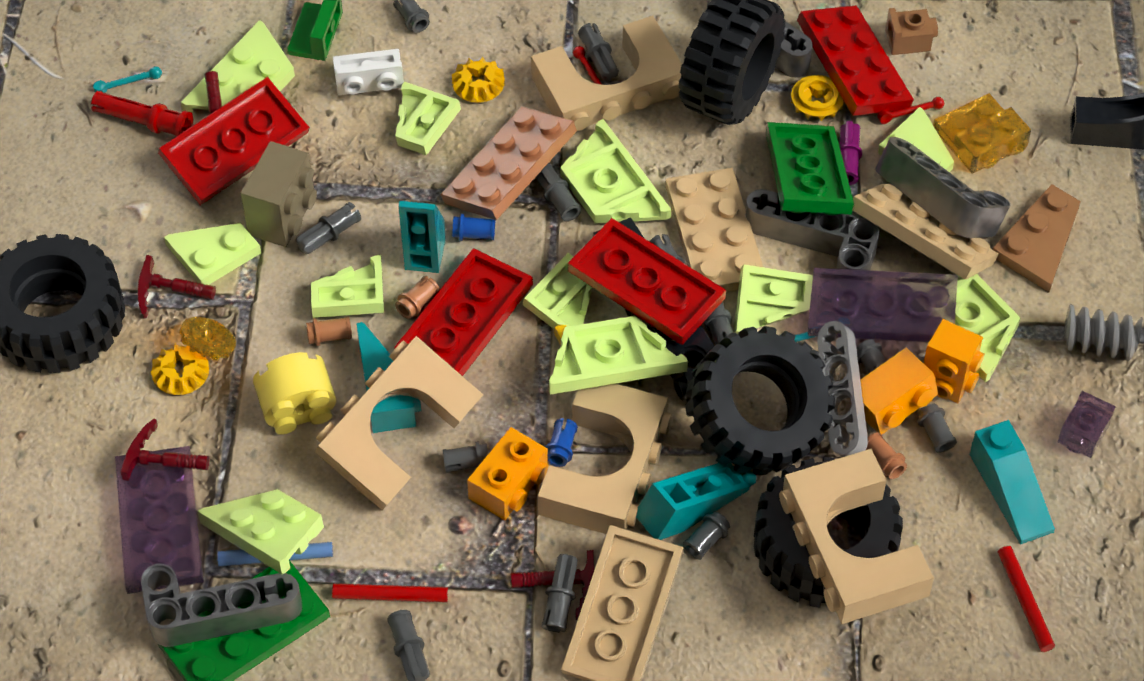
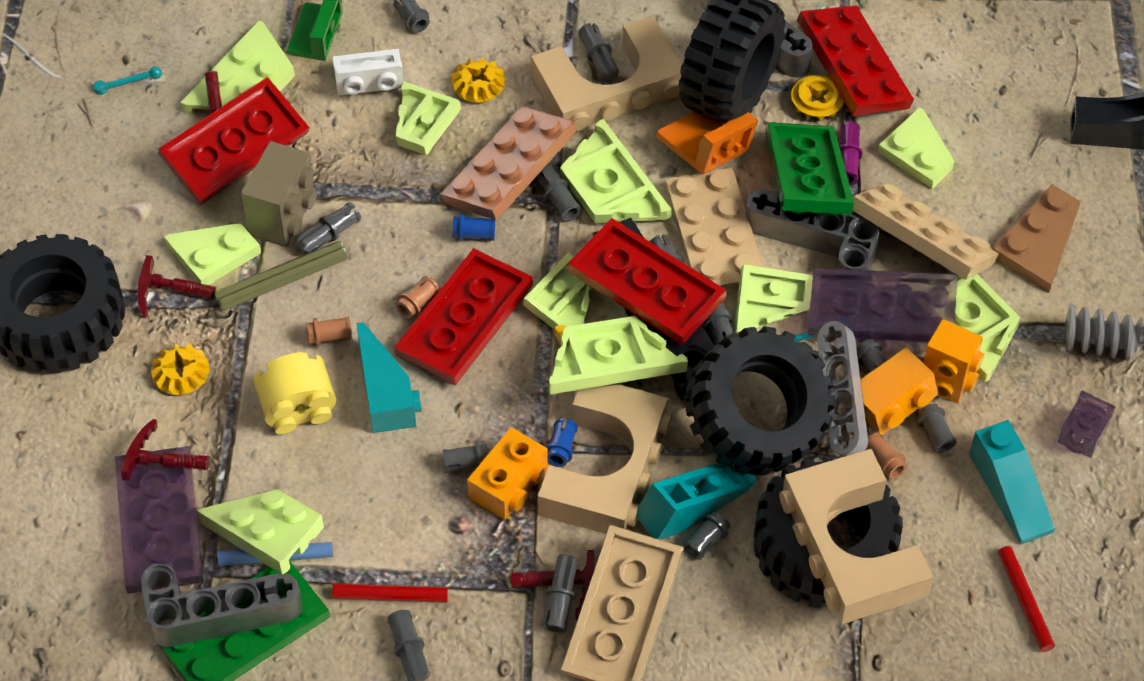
(155, 117): red pin -> none
(207, 337): clear yellow gear -> none
(281, 275): none -> olive axle
(349, 291): yellowish green wing -> none
(413, 373): tan arch -> none
(422, 236): teal slope -> none
(579, 53): red hinge -> none
(706, 141): none -> orange bracket
(886, 116): red hinge -> none
(910, 31): medium nougat brick -> none
(941, 193): flat silver beam -> none
(983, 133): clear yellow plate -> none

